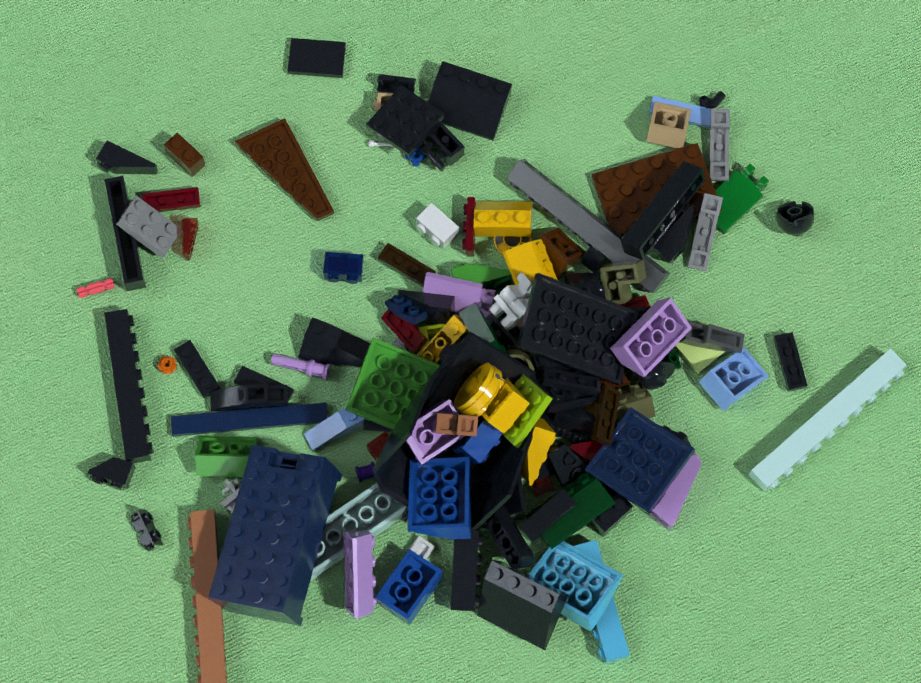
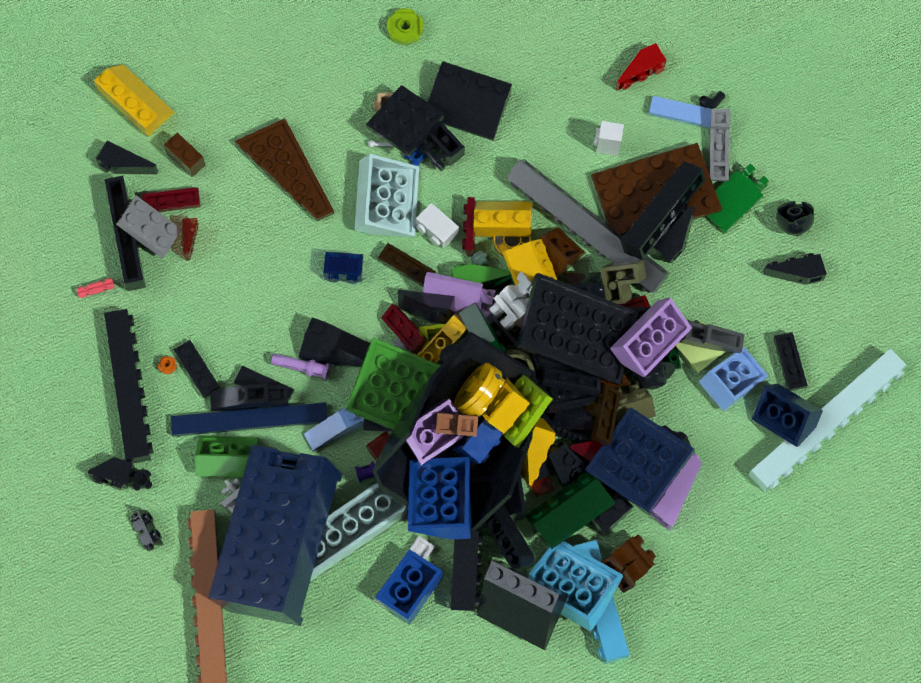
(133, 98): none -> yellow slope
(137, 476): none -> black plate
(316, 58): black tile -> none
(358, 573): lavender slope -> none
(386, 197): none -> light aqua slope
(391, 83): black hinge -> none
(403, 308): dark blue slope -> none
(407, 36): none -> lime plate
(480, 258): none -> sand green plate
(547, 515): black tile -> none
(593, 259): black slope -> none
(608, 138): none -> white brick
(635, 559): none -> reddish brown hips
(646, 62): none -> red slope
(668, 125): tan slope -> none
(705, 232): light grey slope -> none
(786, 414): none -> dark blue slope
(801, 270): none -> black slope

